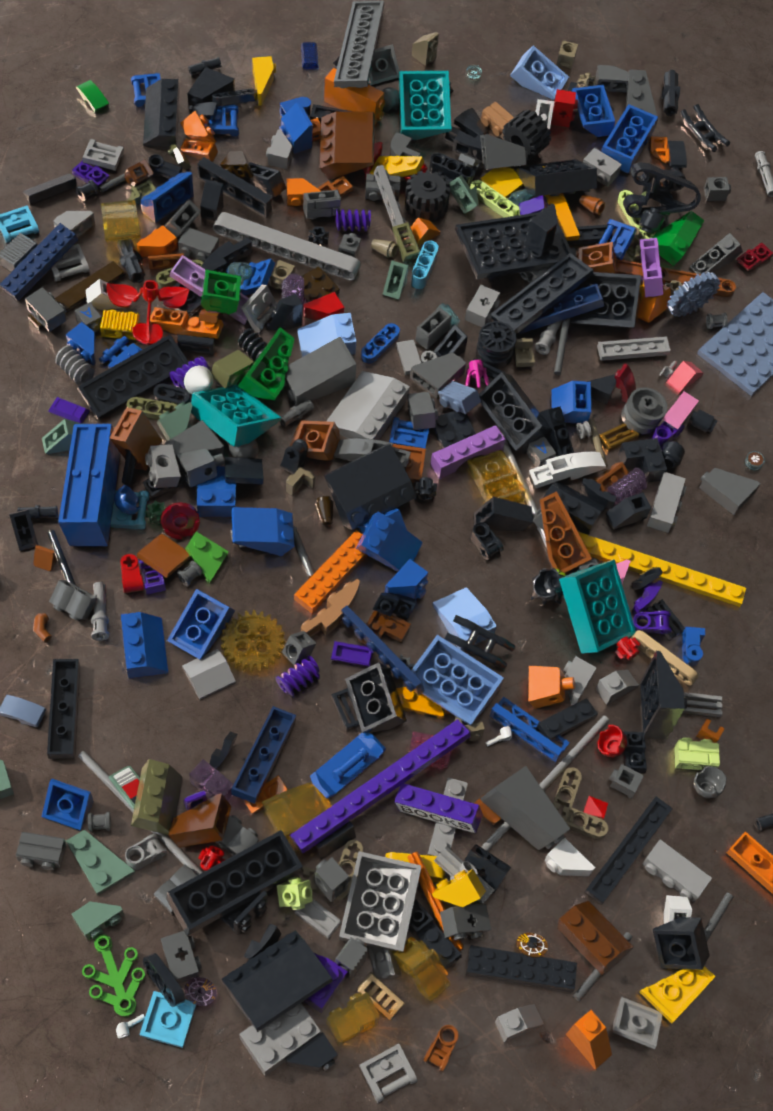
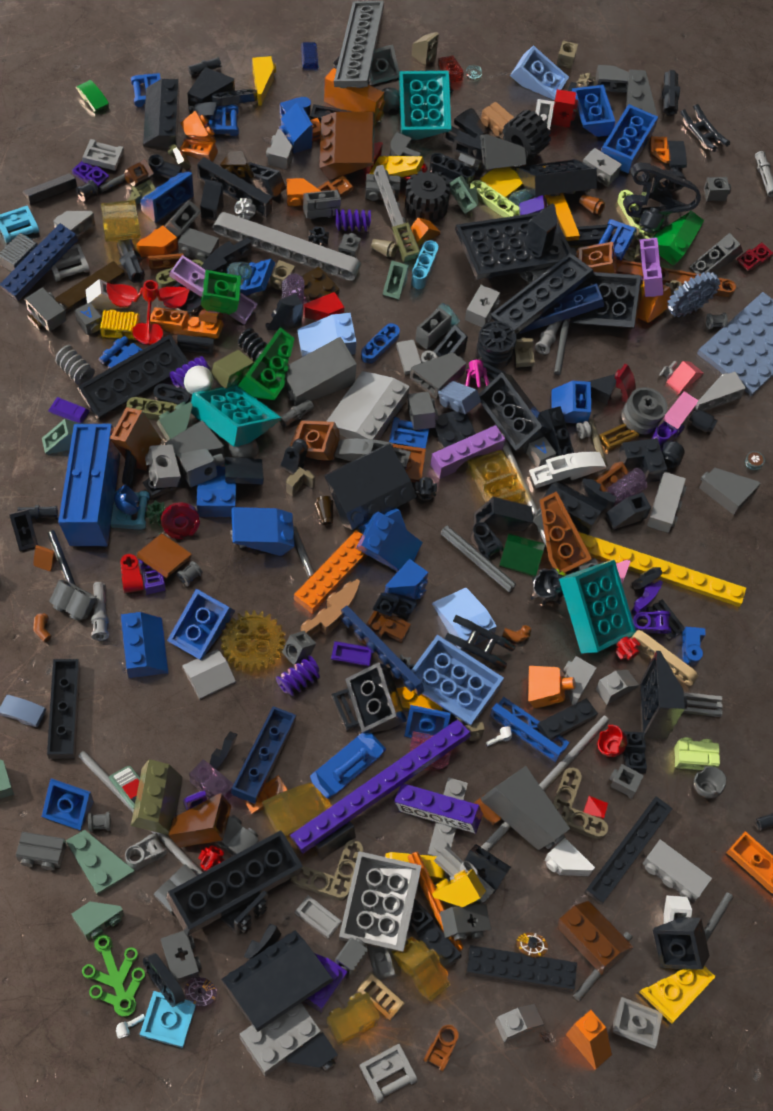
(83, 341): blue slope -> none
(206, 554): bright green wing -> none
(245, 208): none -> white gear
(256, 305): light grey plate -> none
(294, 893): yellowish green brick -> none
(331, 879): dark grey brick -> none
(426, 721): none -> blue slope
(455, 71): none -> clear red slope
(478, 558): none -> dark grey axle
(518, 636): none -> dark orange arm
(522, 555): none -> dark green slope
(633, 348): light grey plate -> none
(705, 733): orange piece -> none
(724, 390): none -> light grey slope

